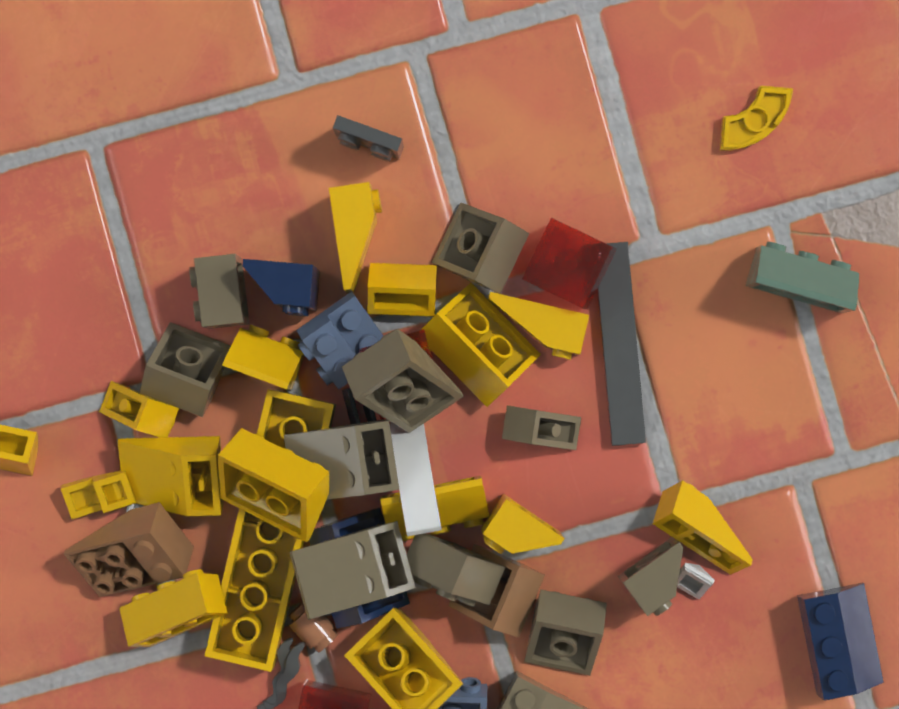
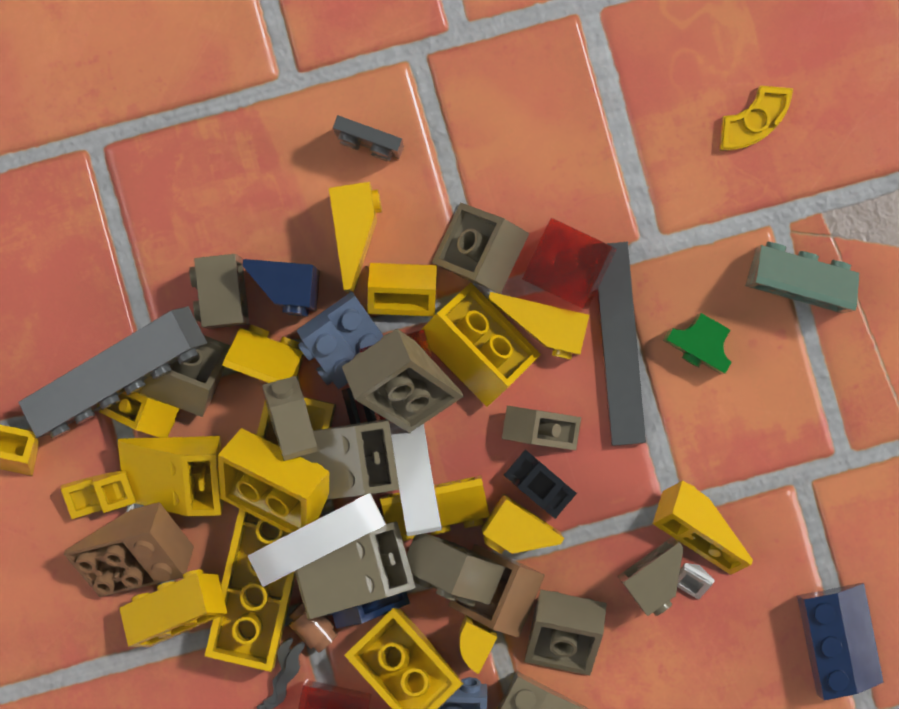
(112, 372): none -> dark grey brick
(289, 418): none -> dark tan slope
(316, 539): none -> white slope
(475, 643): none -> yellow brick
(540, 484): none -> black brick
(702, 343): none -> green brick

